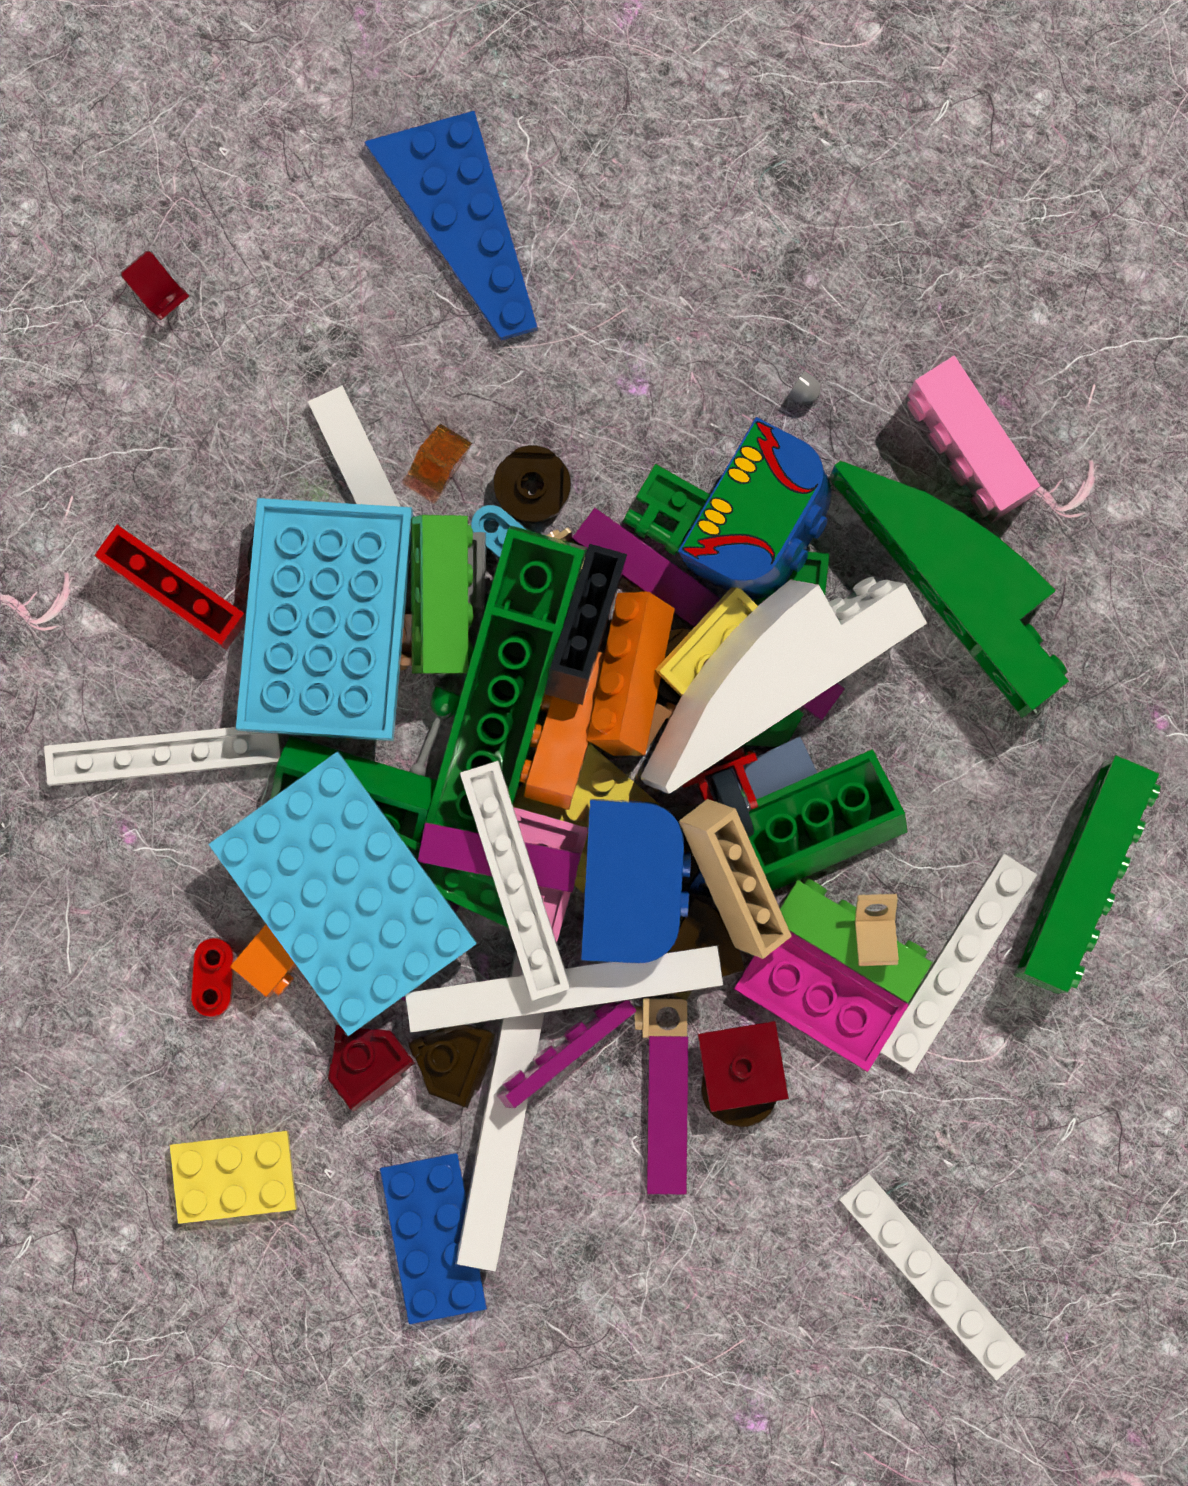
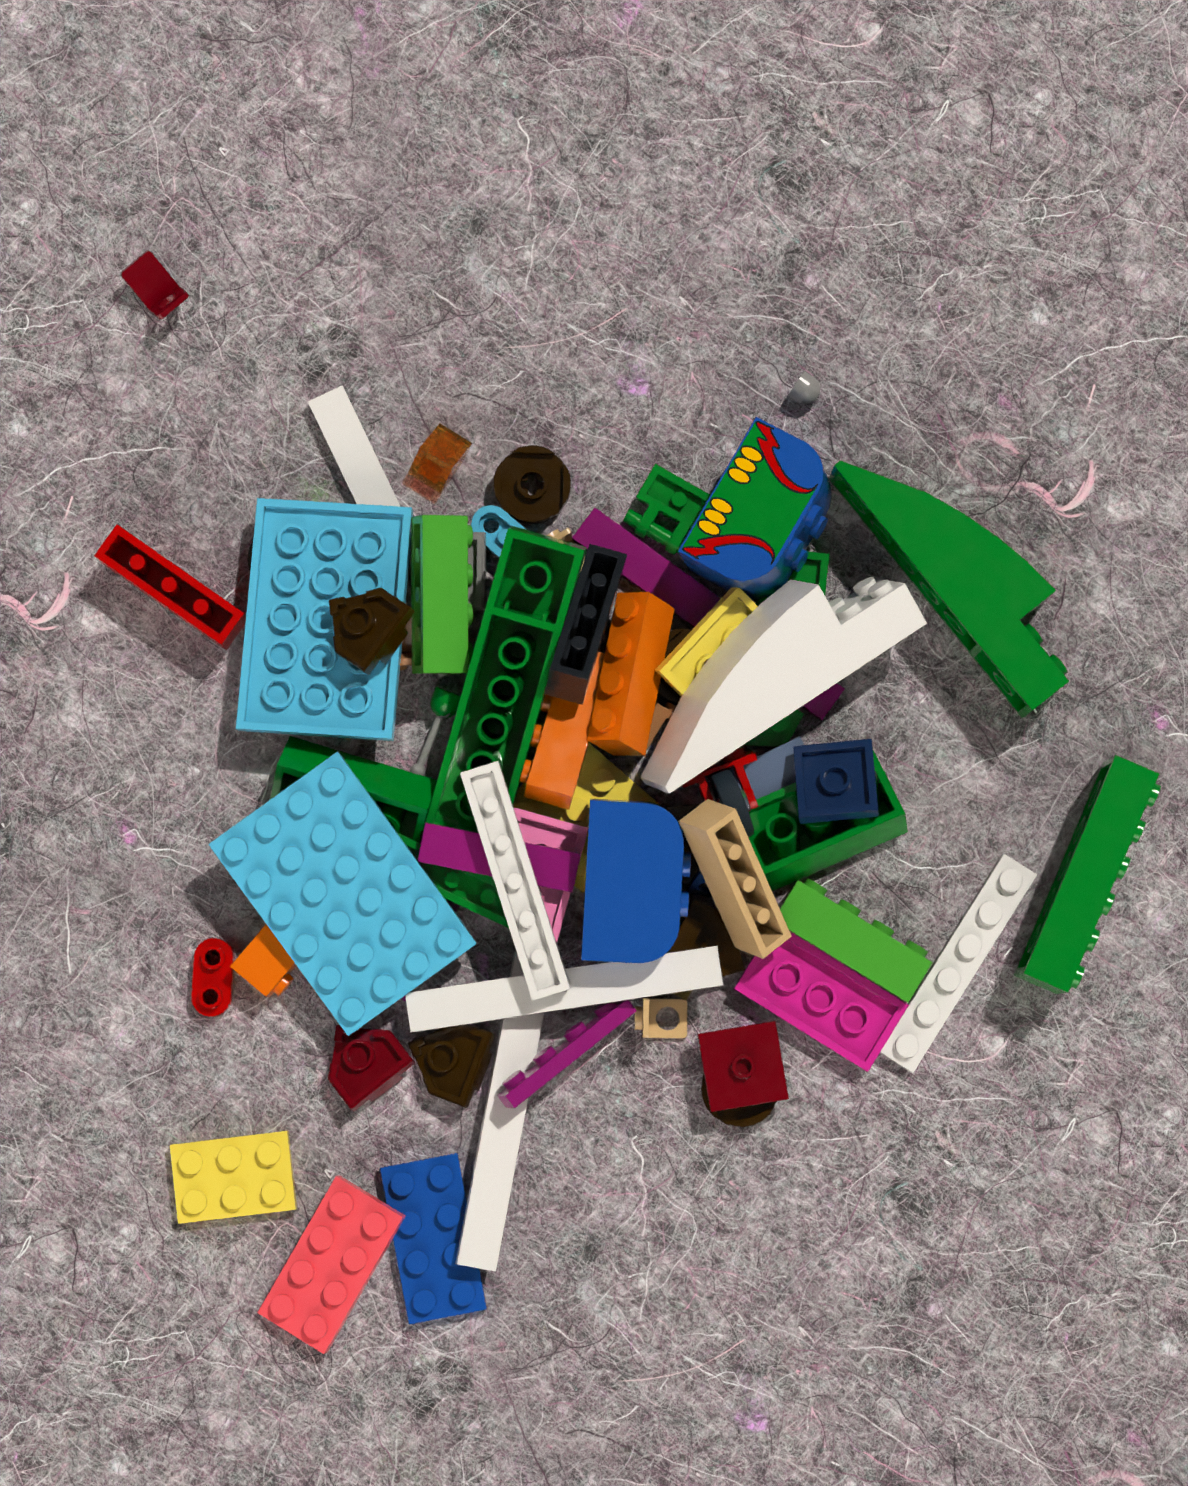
(159, 755): white plate -> none
(331, 1264): none -> coral plate
(369, 627): none -> dark brown plate
(454, 197): blue wing -> none
(667, 1115): magenta tile -> none
(835, 781): none -> dark blue plate
(876, 930): tan bracket -> none
(932, 1276): white plate -> none
(971, 440): bright pink brick -> none

